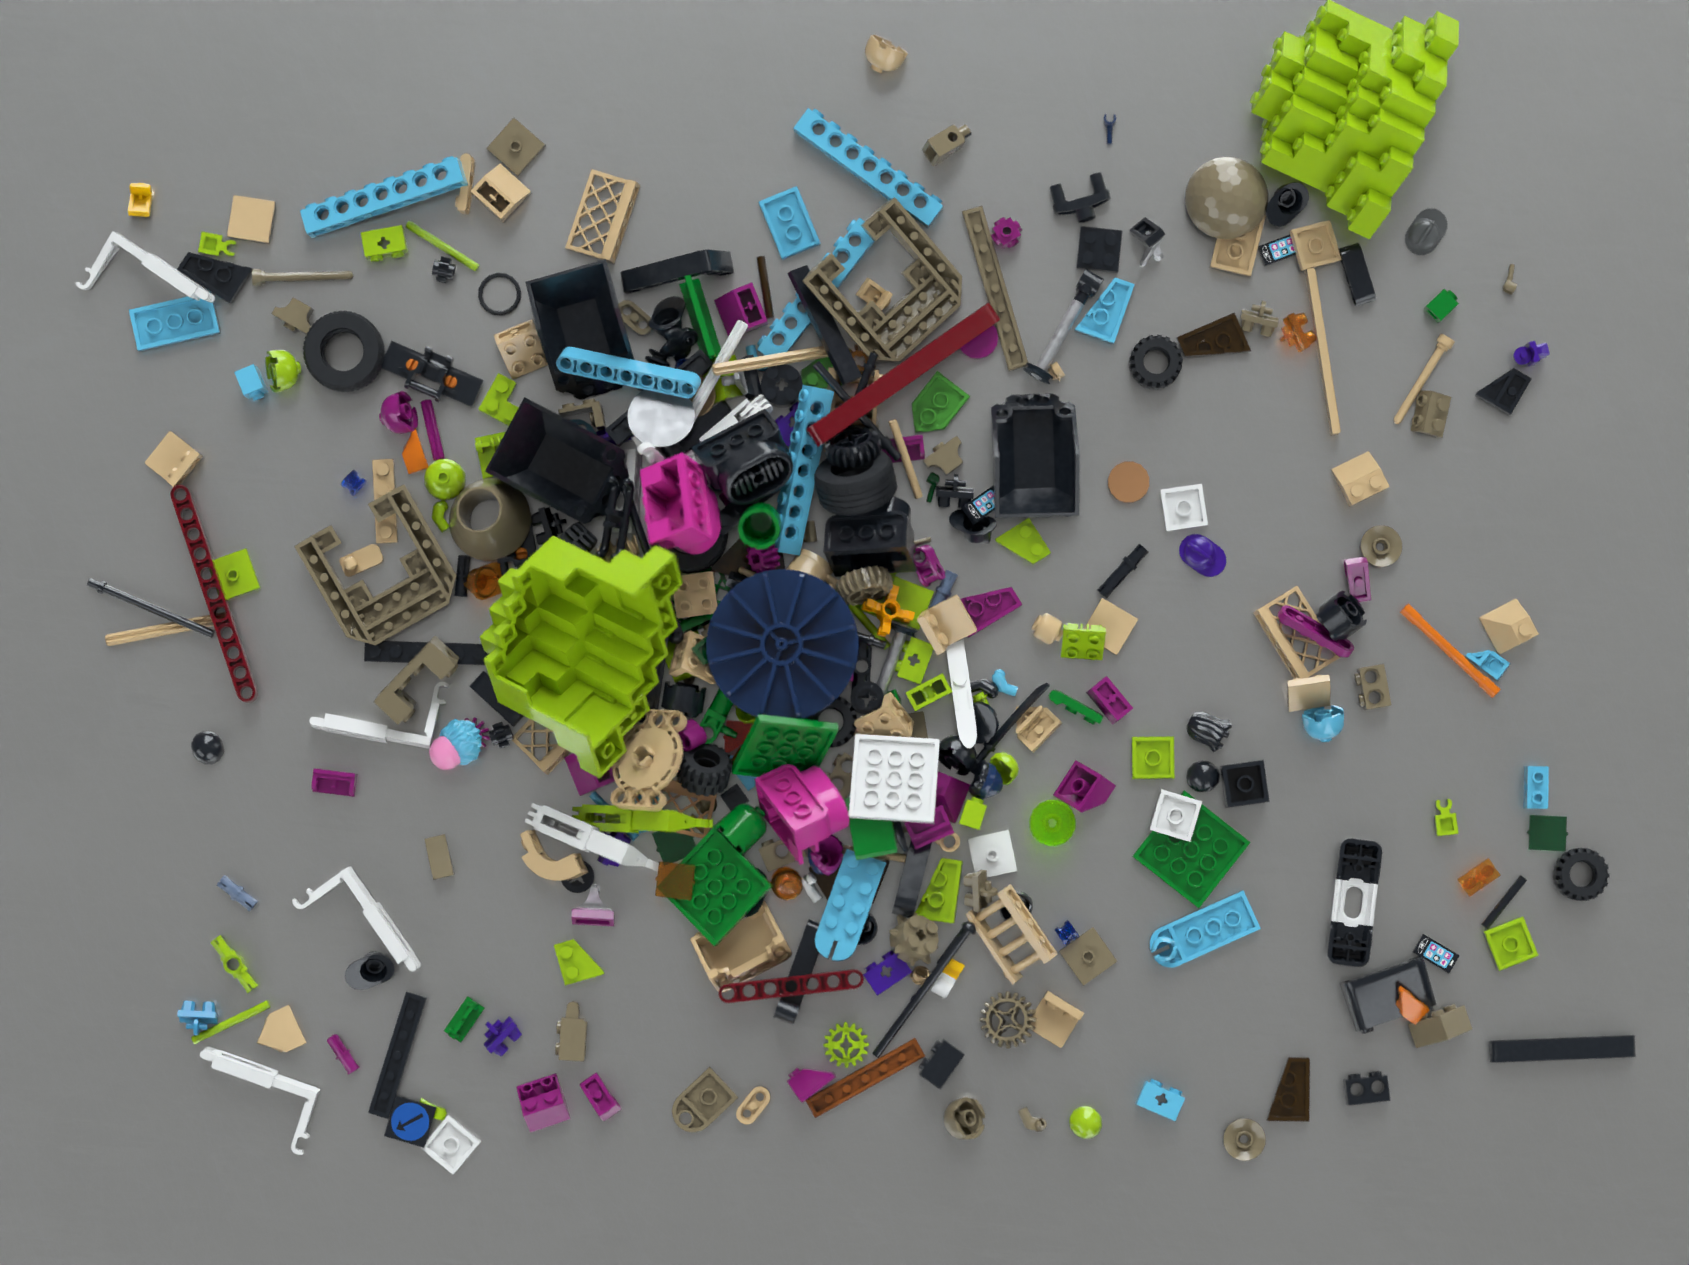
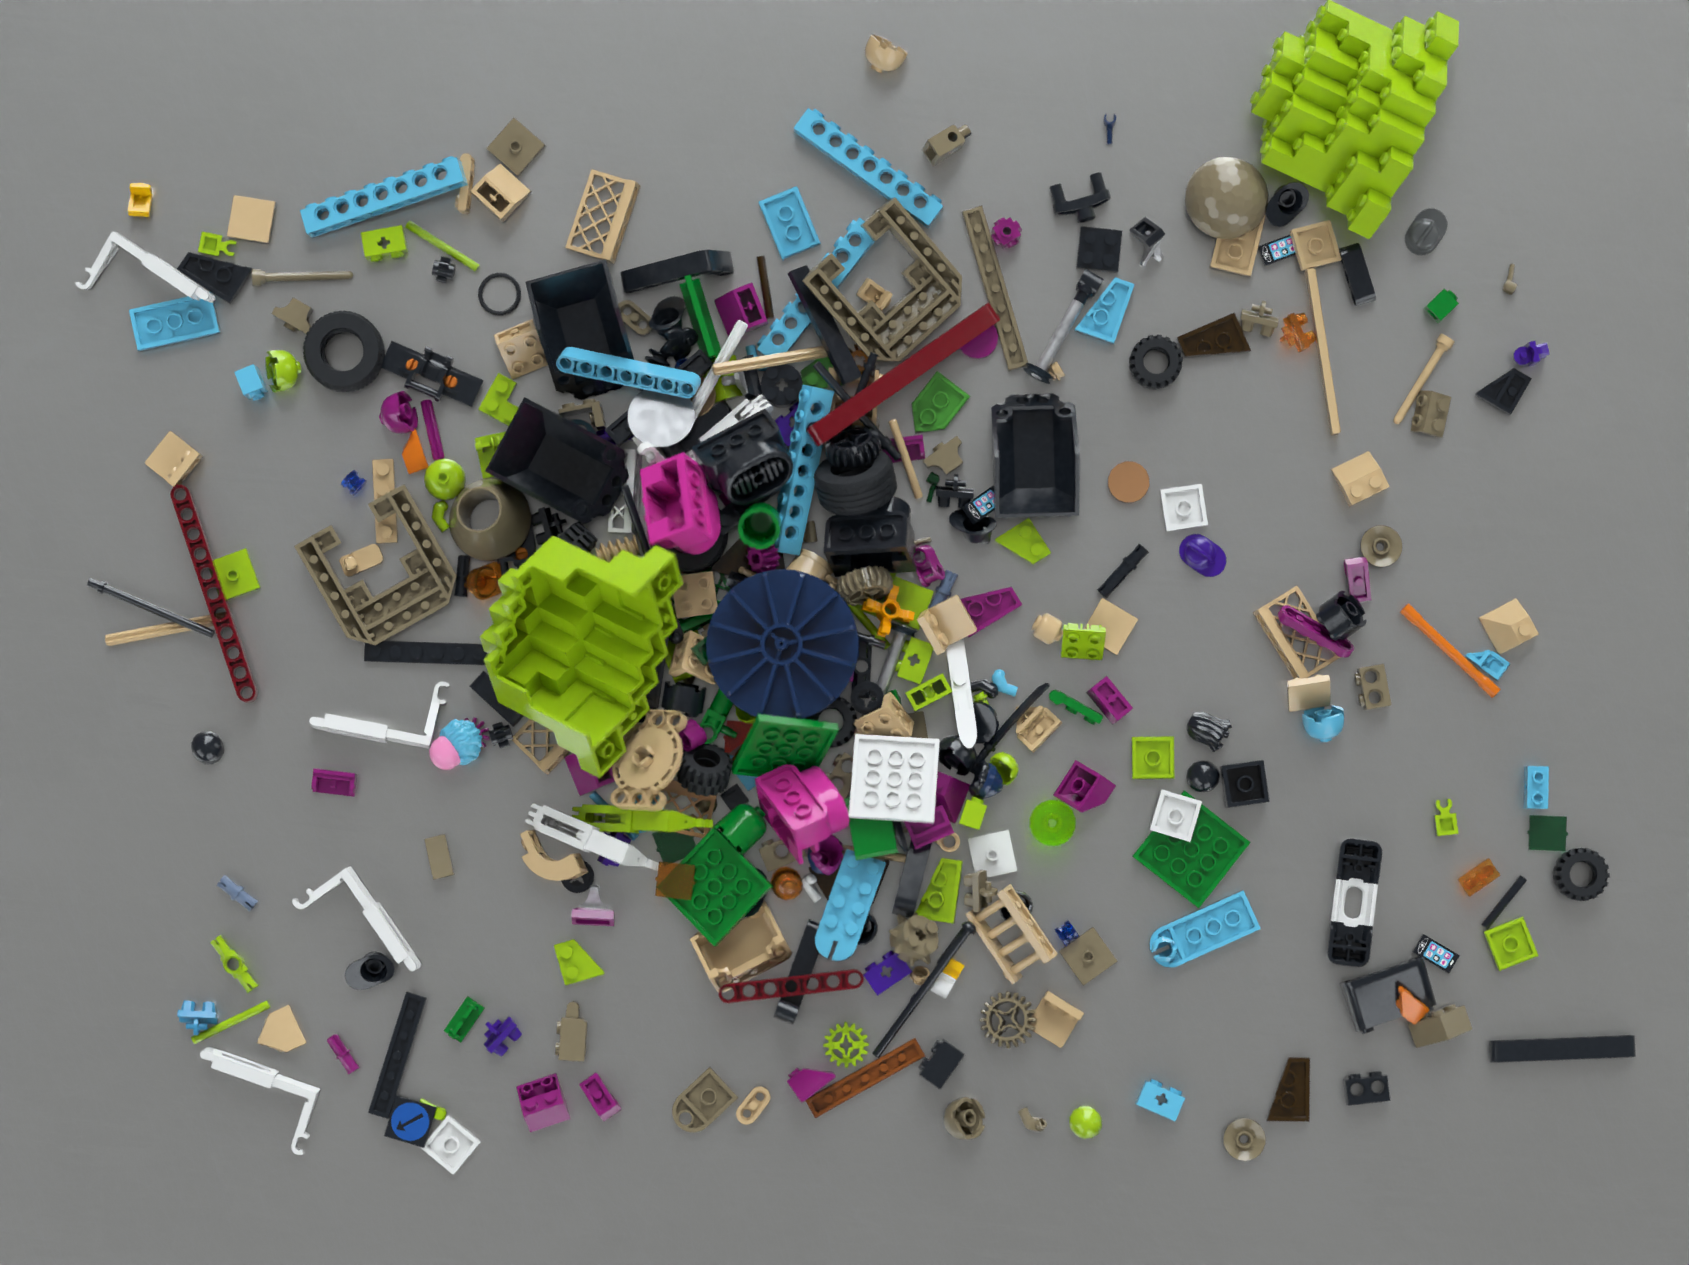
(395, 700): dark tan plate -> none
(616, 518): black piece -> none

